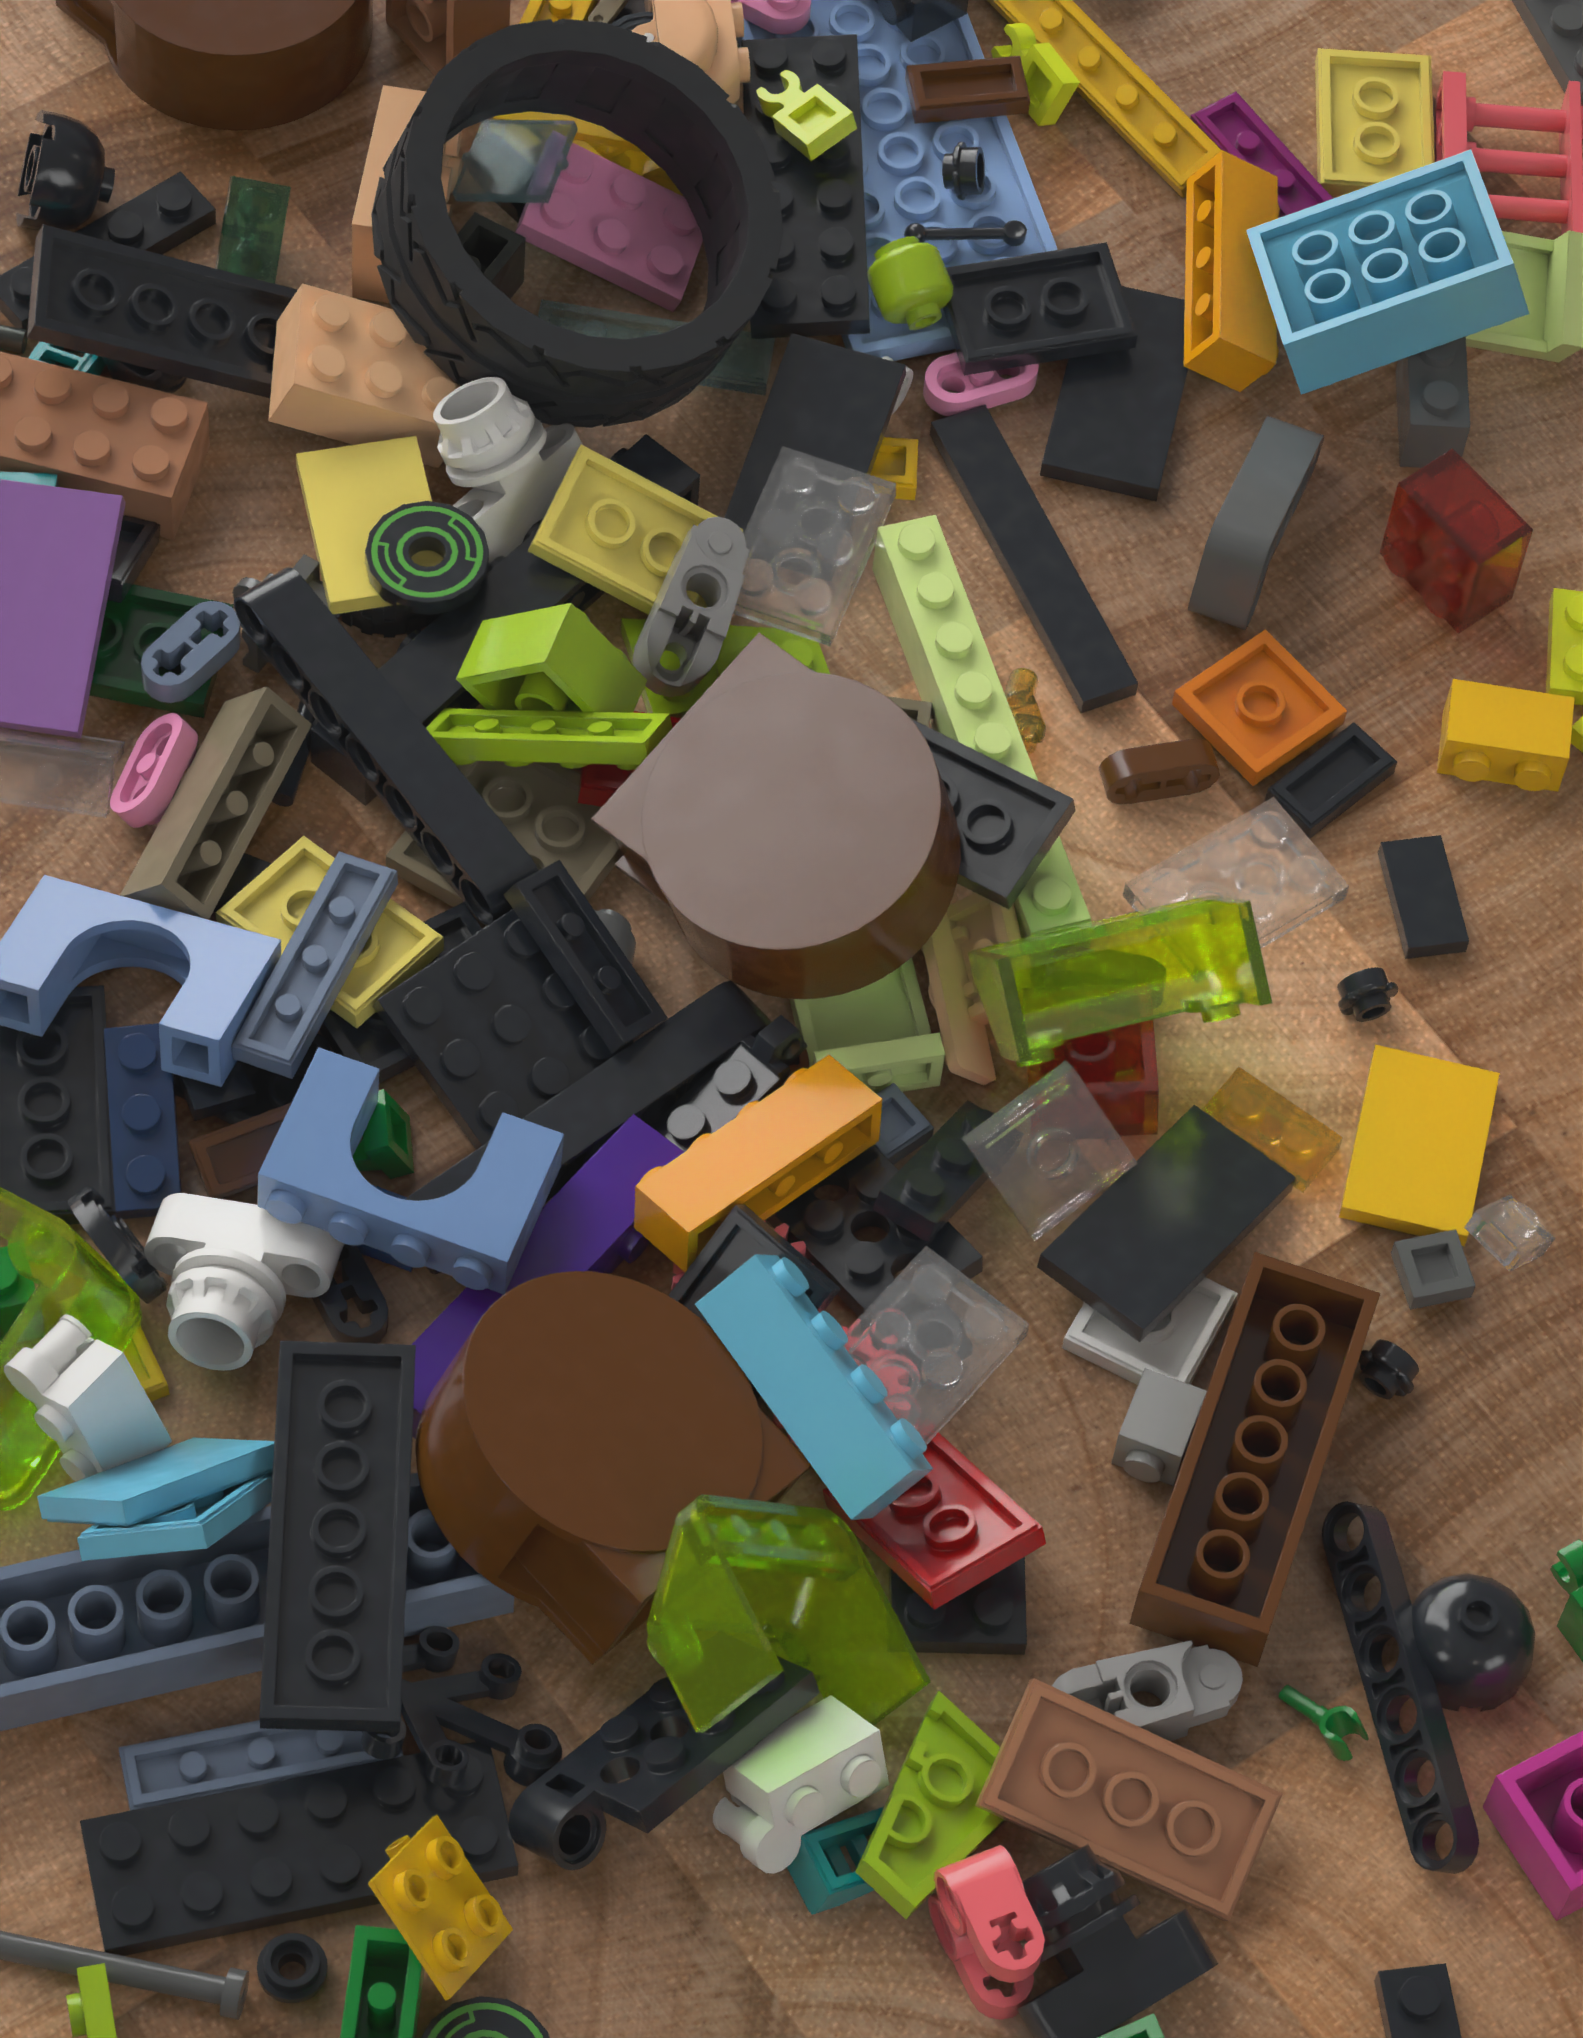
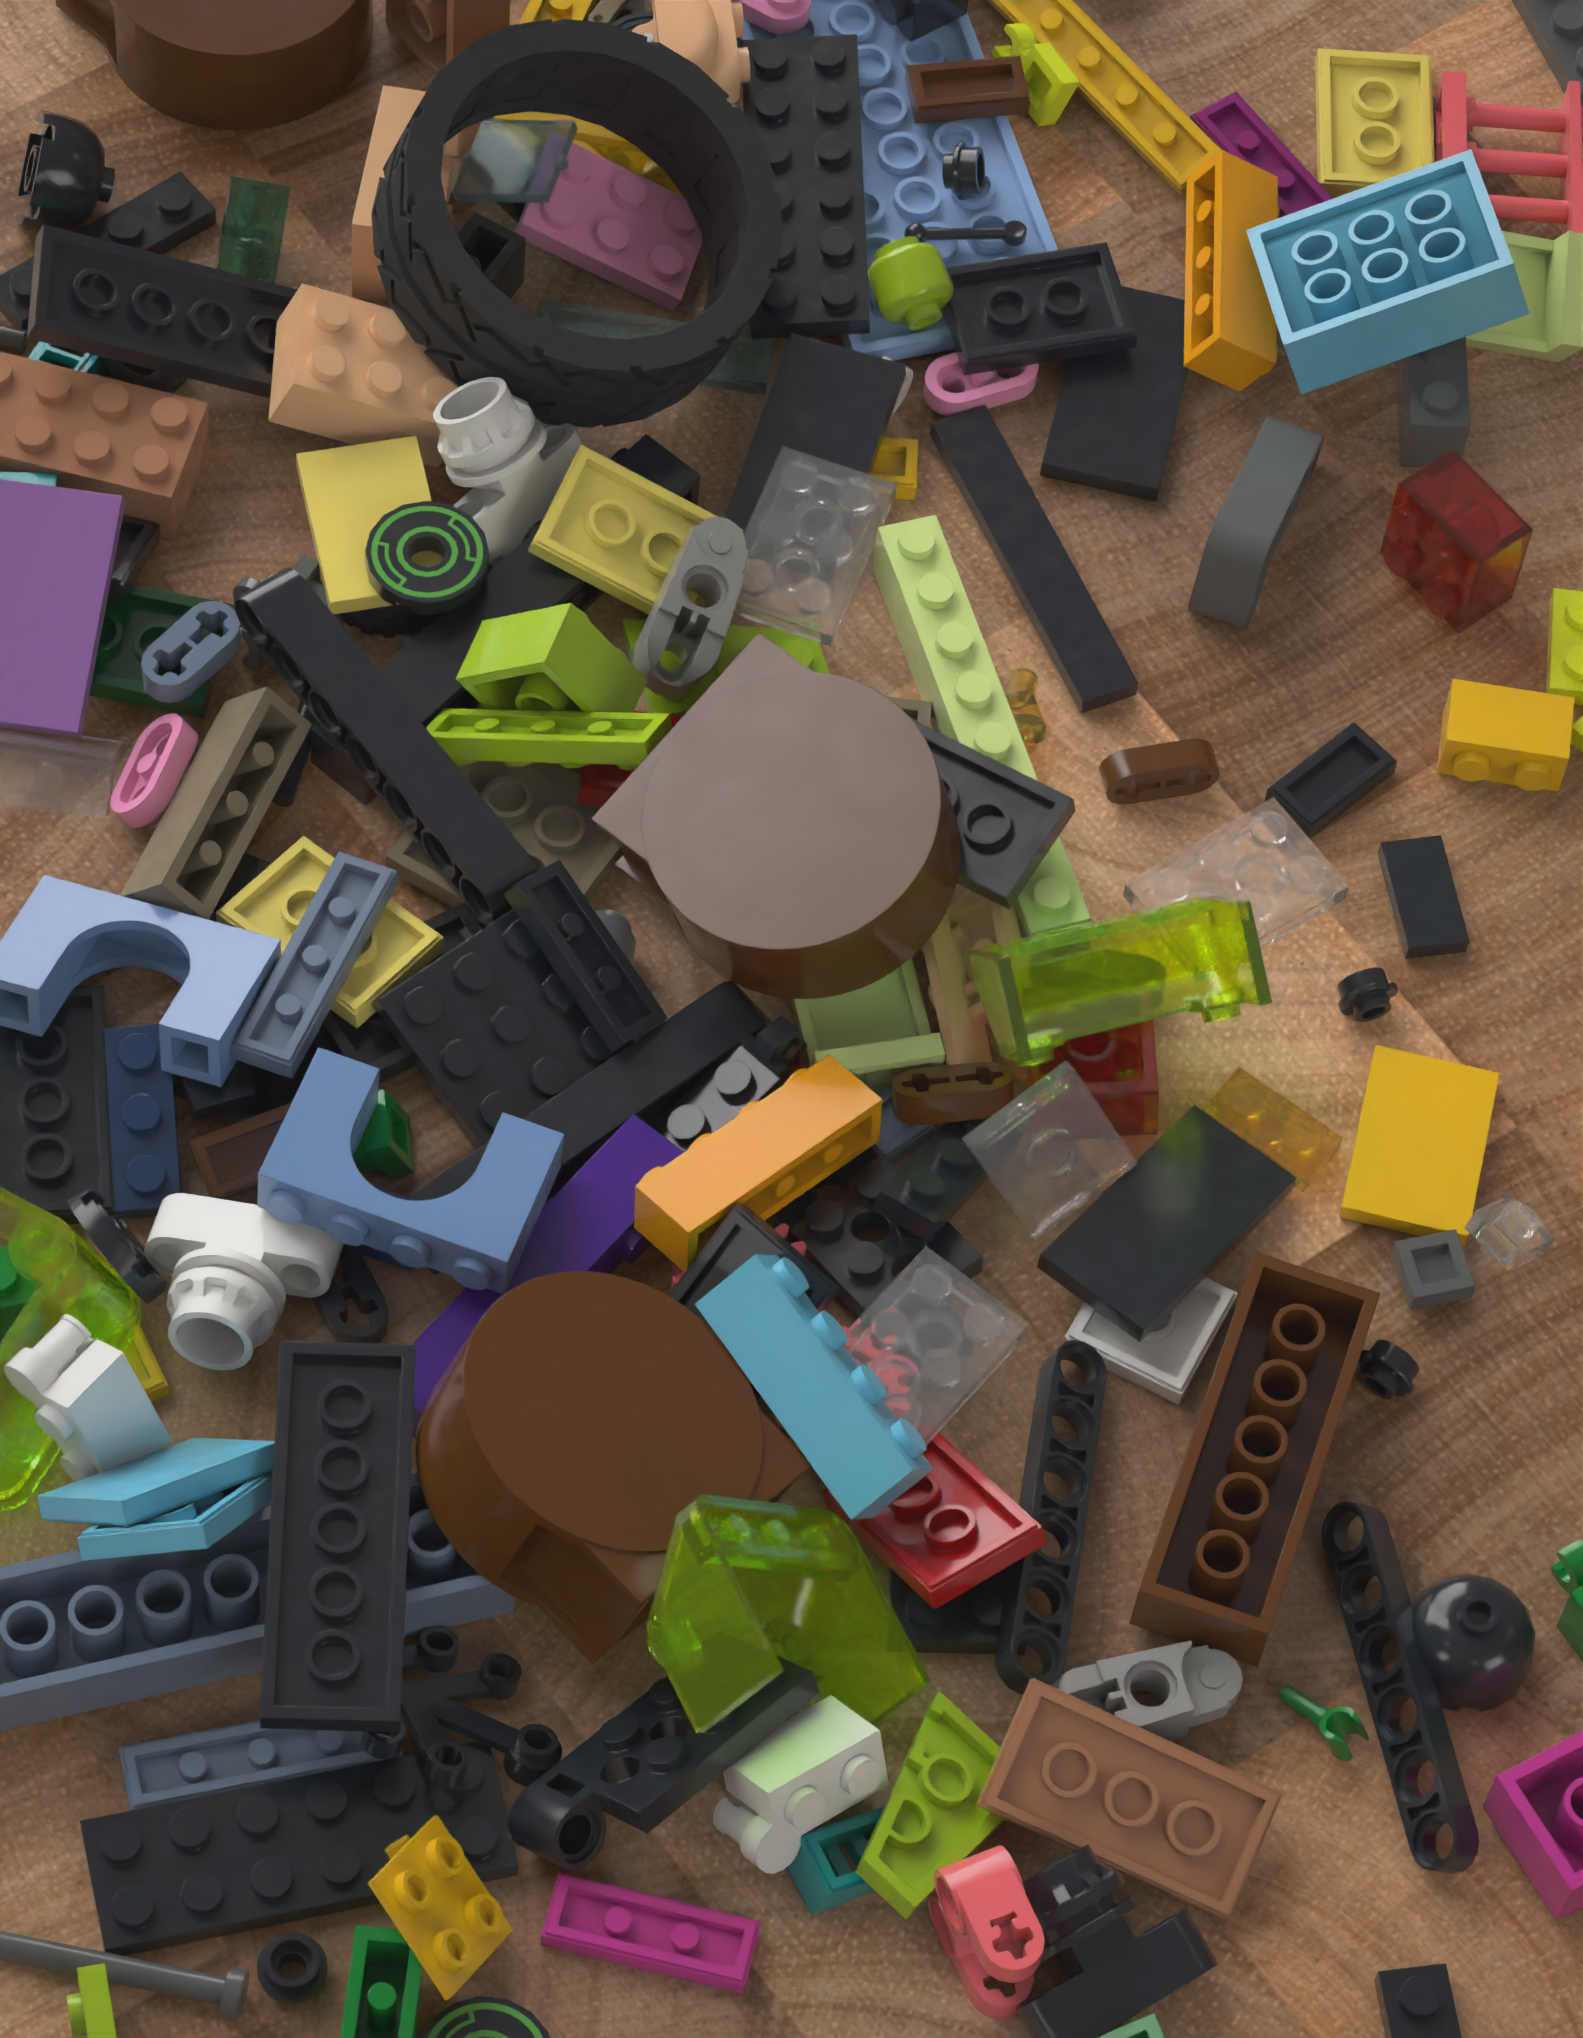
(650, 1933): none -> dark pink tile
(808, 119): neon yellow plate -> none
(952, 1092): none -> reddish brown beam
(1059, 1517): none -> black beam
(1158, 1428): light grey brick -> none
(1259, 707): orange plate -> none

